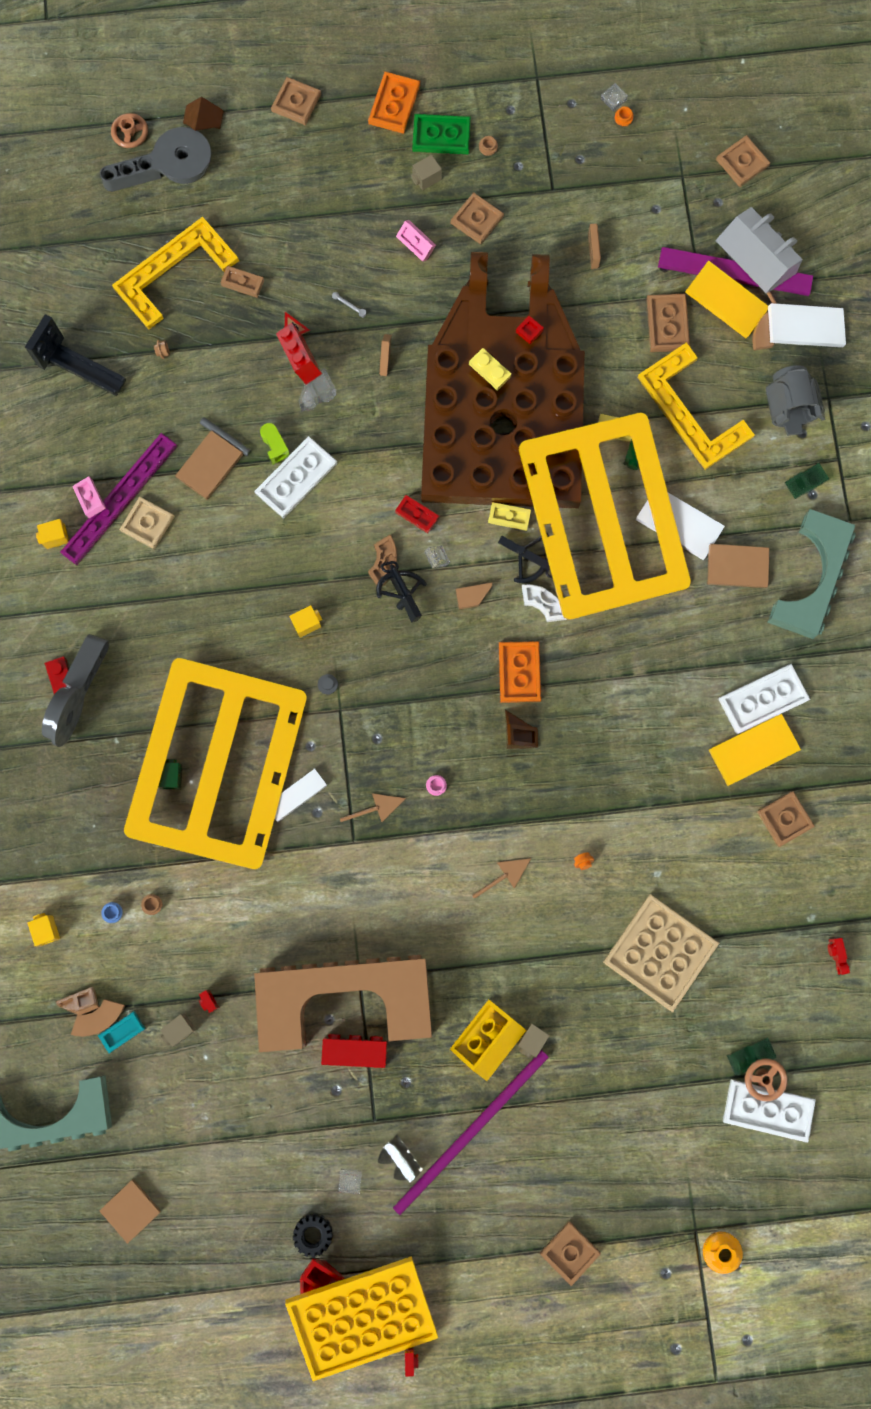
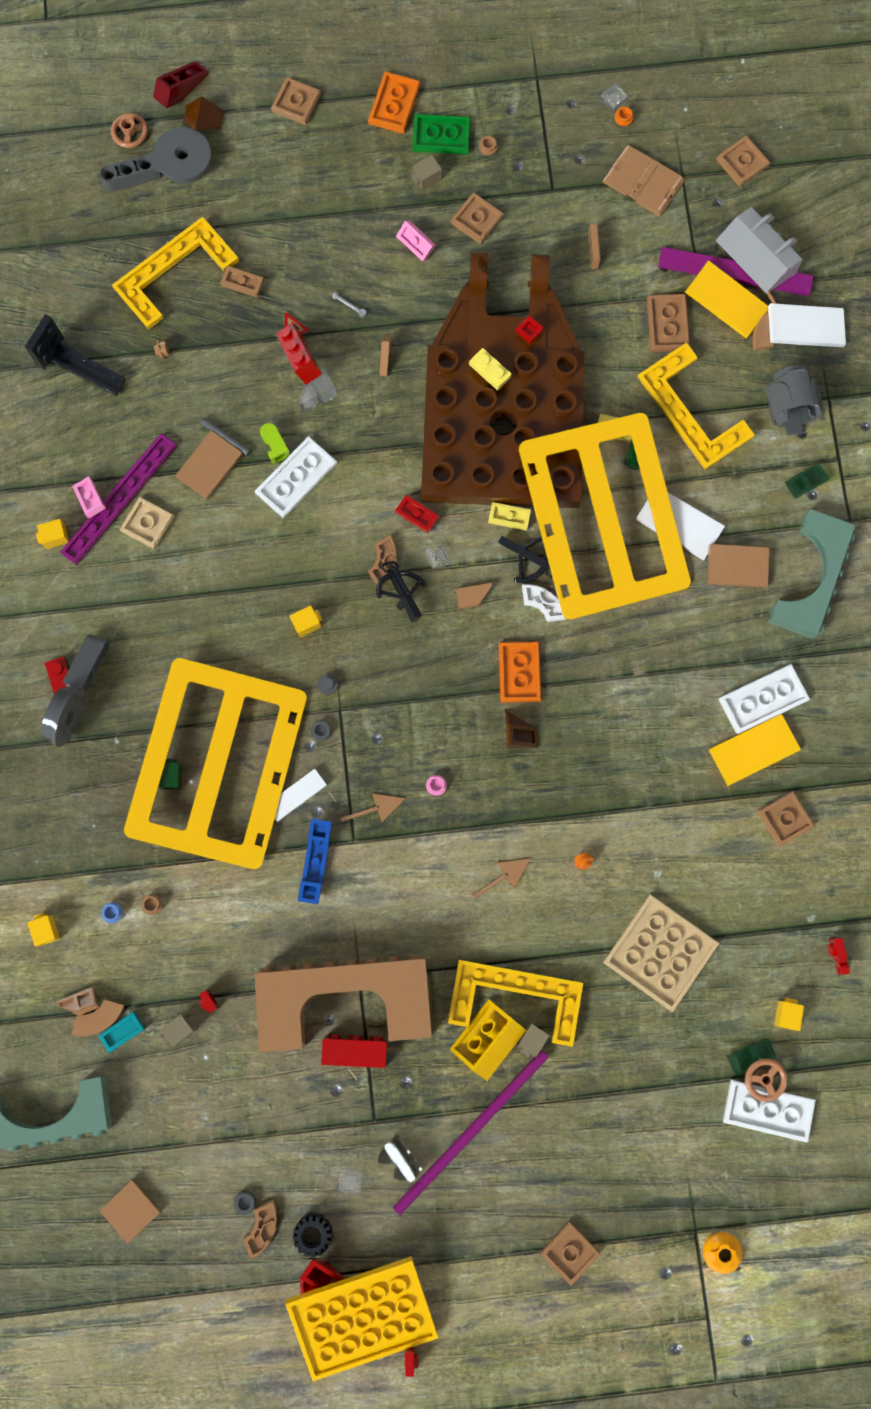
(177, 84): none -> dark red slope
(245, 1202): none -> dark grey tile
(264, 1229): none -> medium nougat tile
(315, 861): none -> blue slope
(321, 730): none -> dark grey tile
(565, 991): none -> yellow plate
(644, 180): none -> medium nougat piece
(789, 1014): none -> yellow brick

